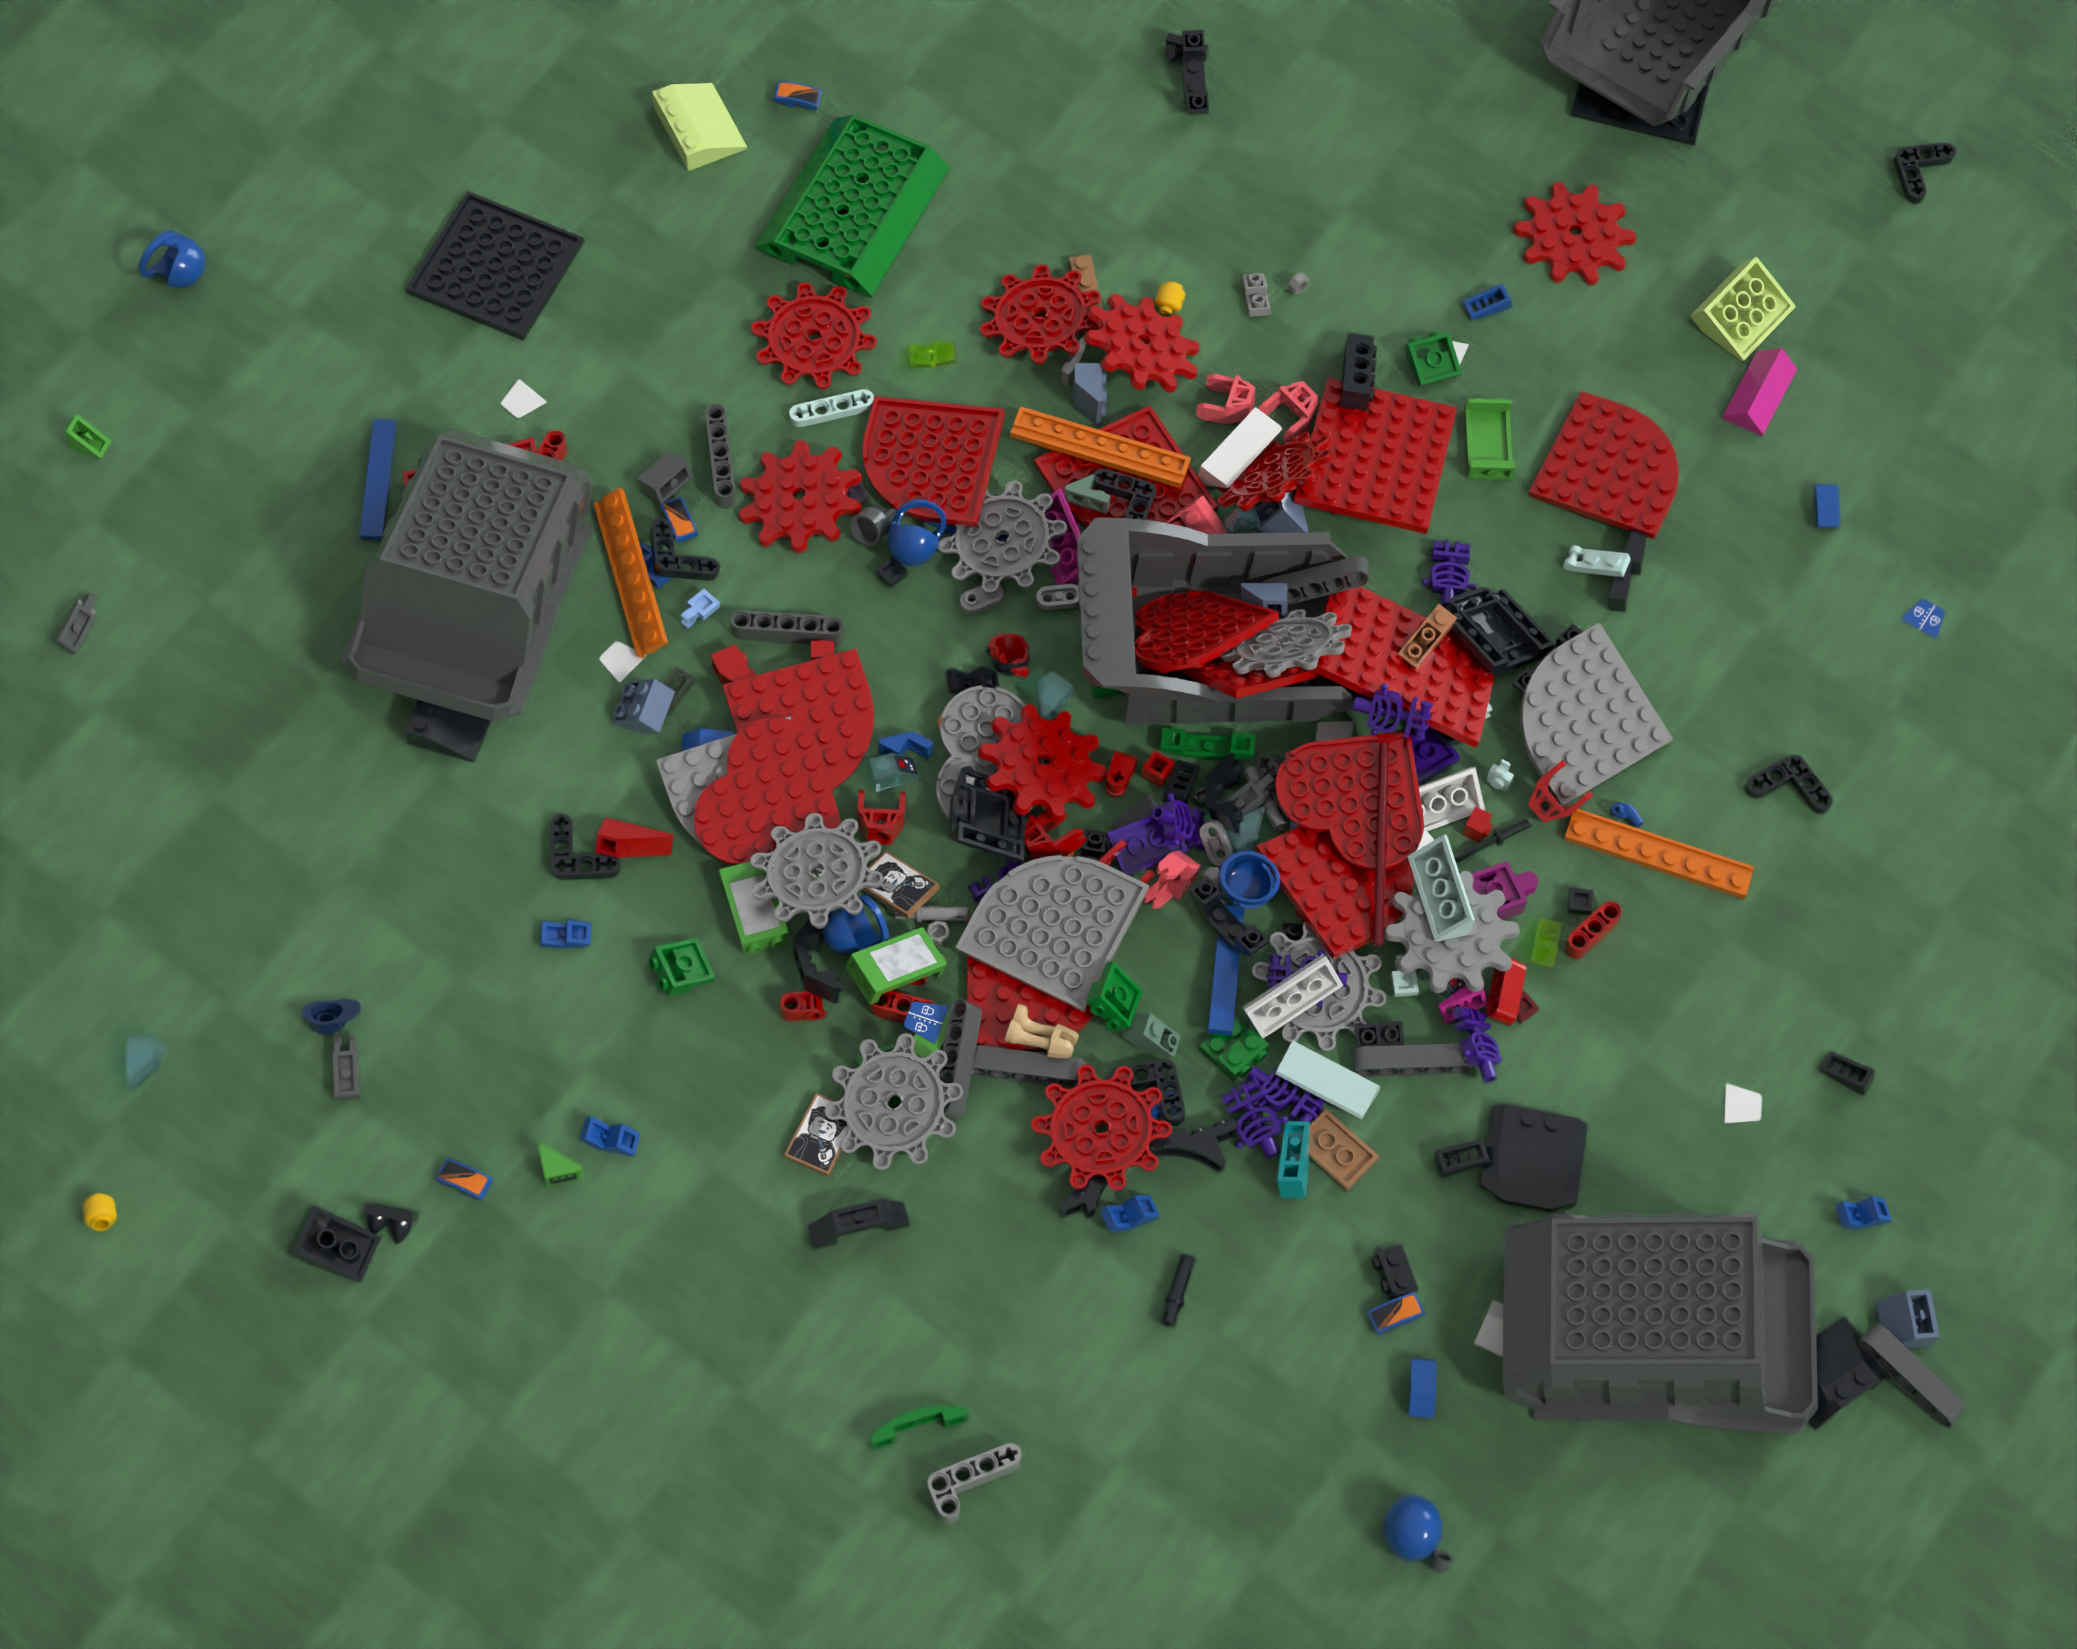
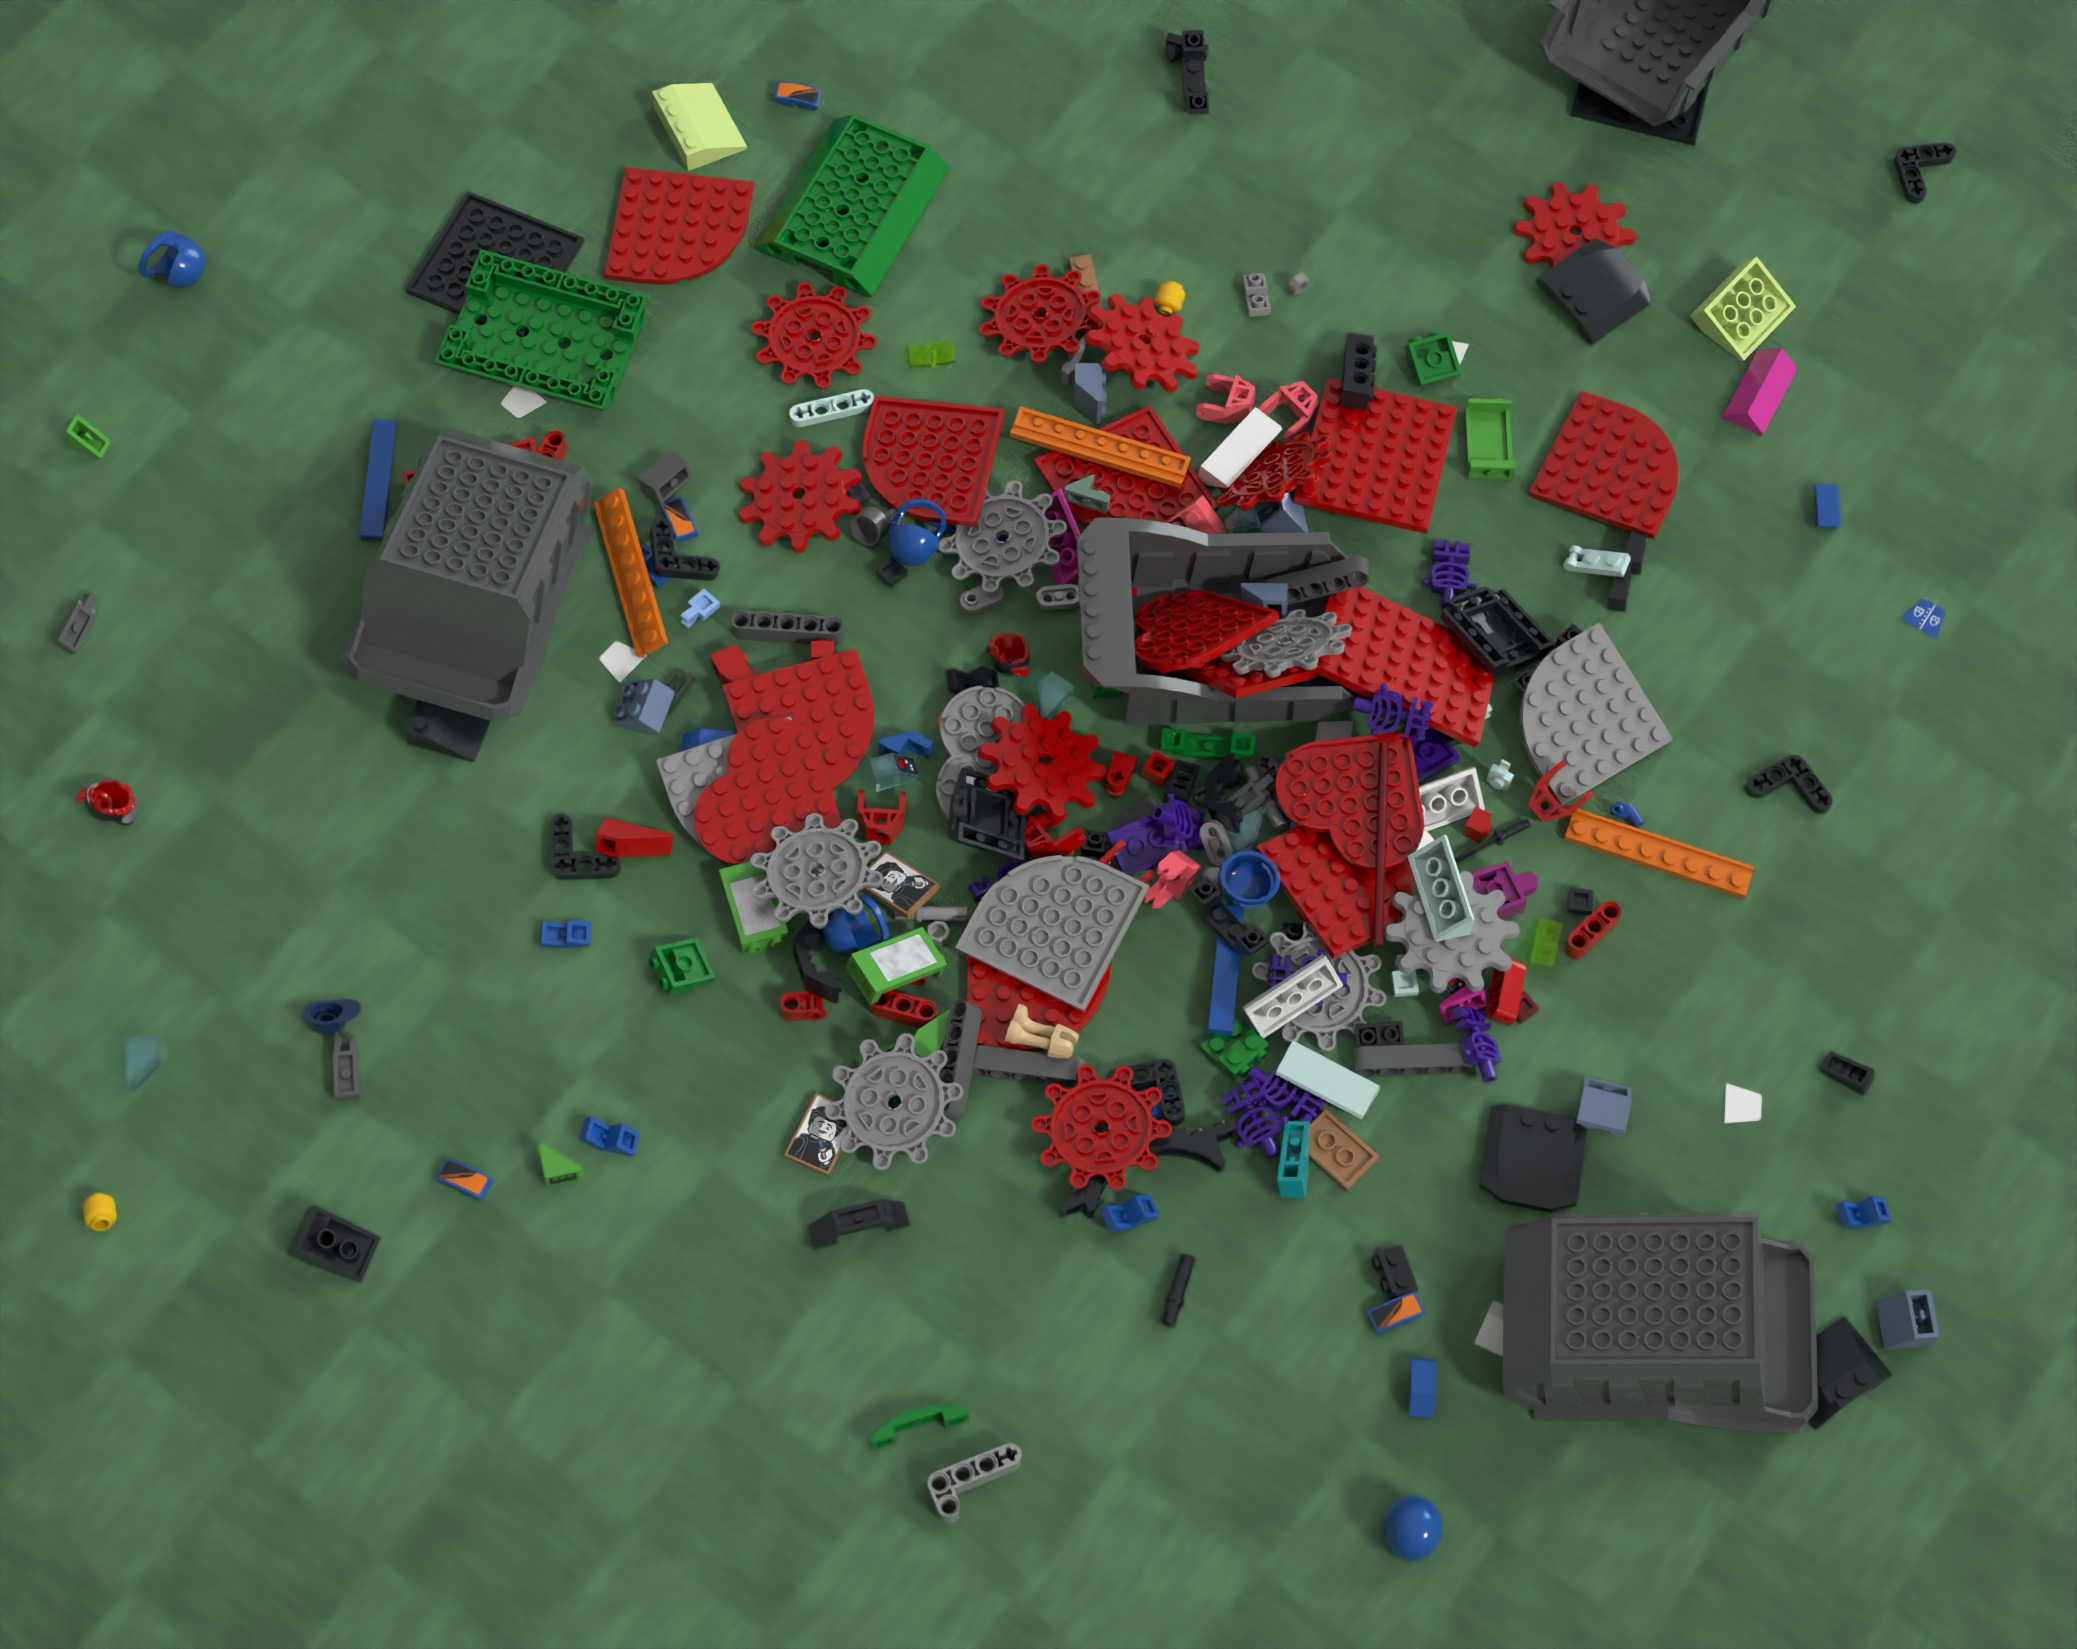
(109, 802): none -> red hair
(400, 1222): black tile -> none
(553, 310): none -> green slope
(675, 226): none -> red plate
(722, 464): dark grey beam -> none
(926, 1019): blue sticker -> none
(1114, 997): green plate -> none
(1137, 498): black beam -> none
(1152, 1035): sand green slope -> none
(1427, 636): nougat slope -> none
(1441, 1561): dark grey hinge -> none
(1458, 1150): black slope -> none
(1491, 293): blue slope -> none
(1596, 289): none -> black wedge
(1603, 1105): none -> sand blue slope
(1911, 1375): dark grey beam -> none

